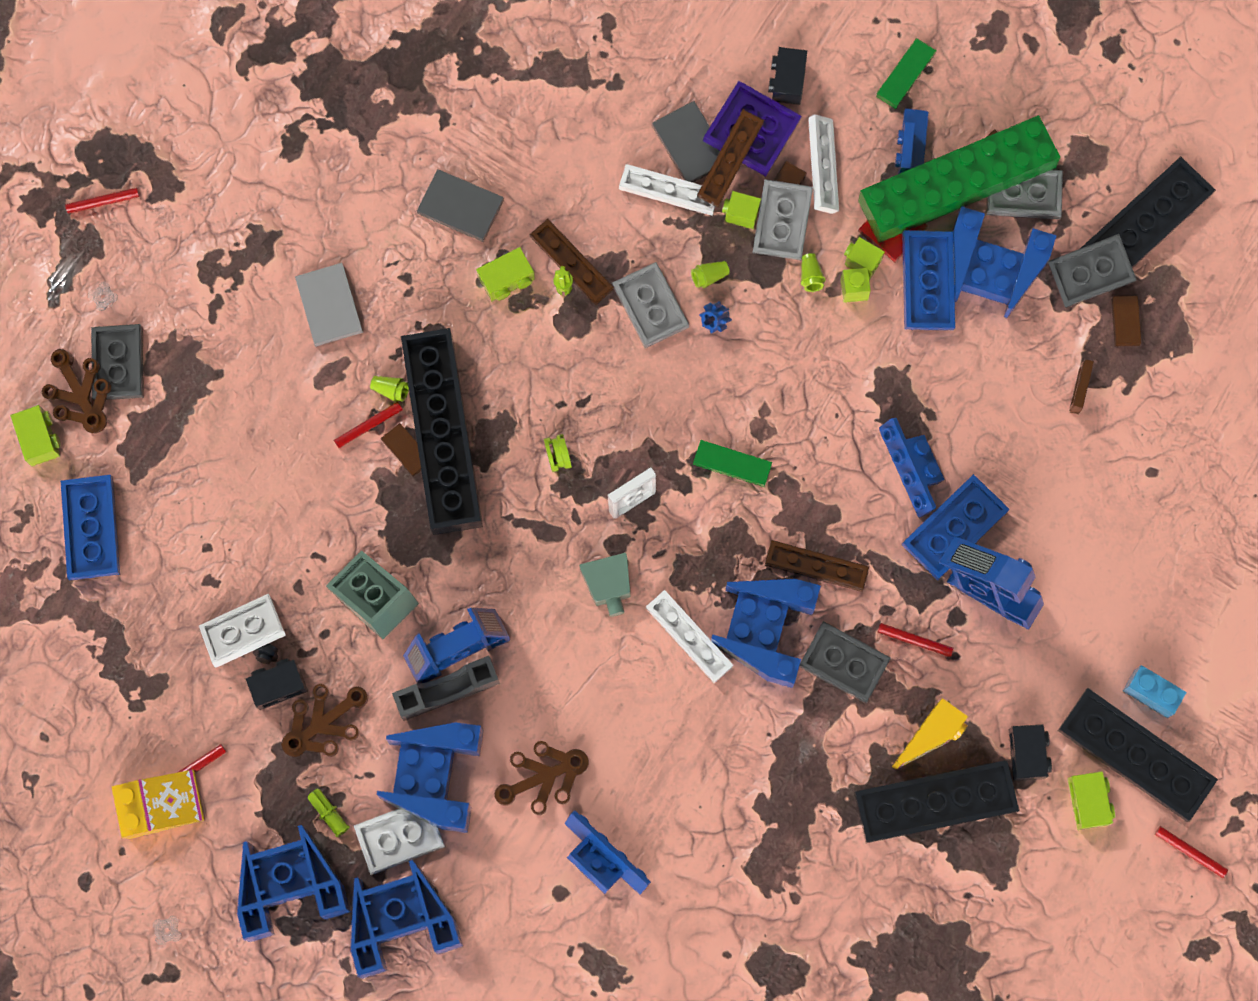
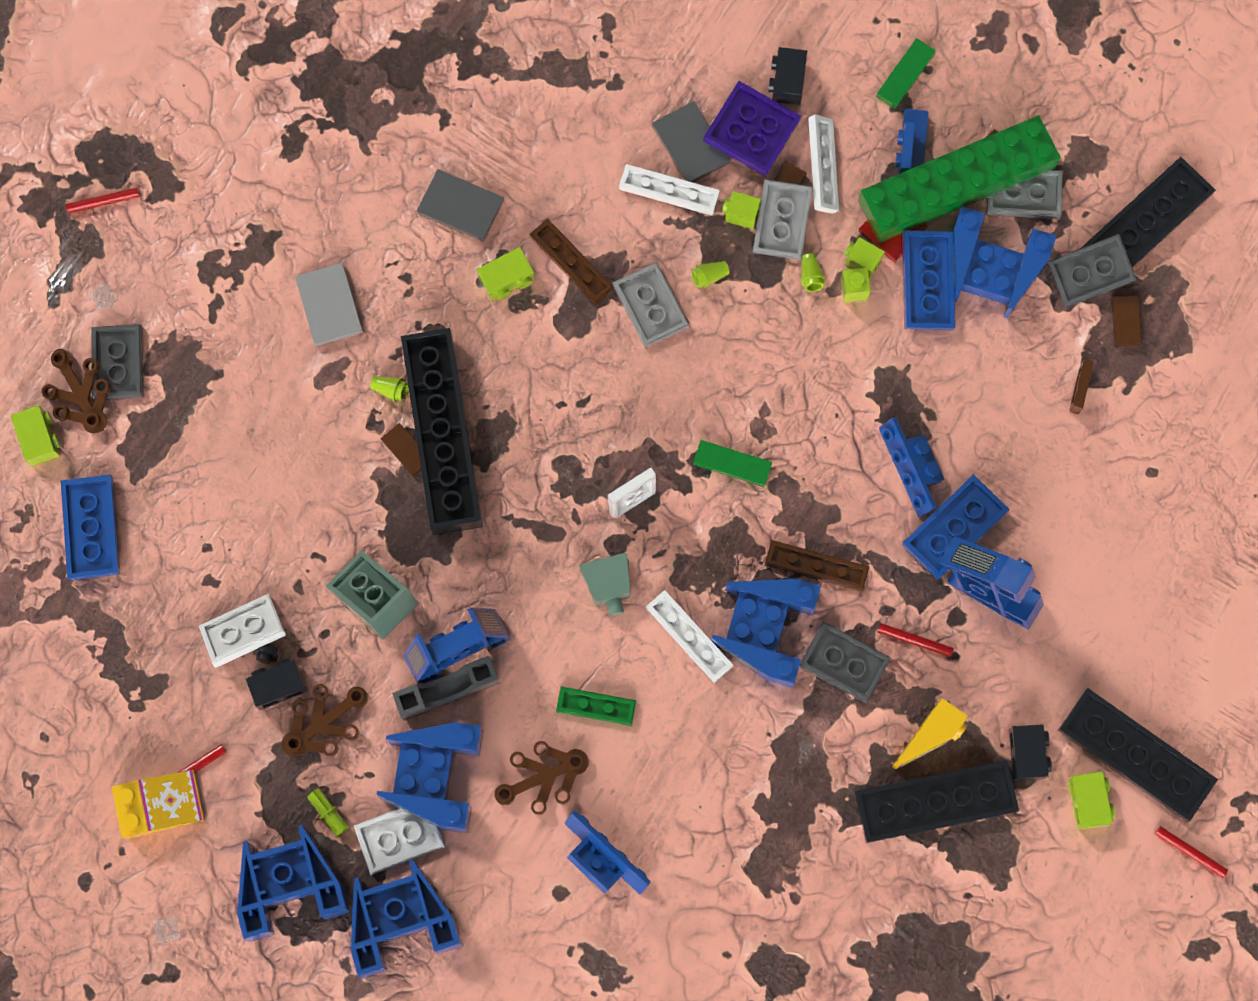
(367, 425): red bar -> none
(560, 453): lime wheel -> none
(563, 281): lime axle -> none
(596, 706): none -> green tile
(715, 317): blue gear -> none
(730, 158): reddish brown tile -> none
(1154, 691): dark azure brick -> none

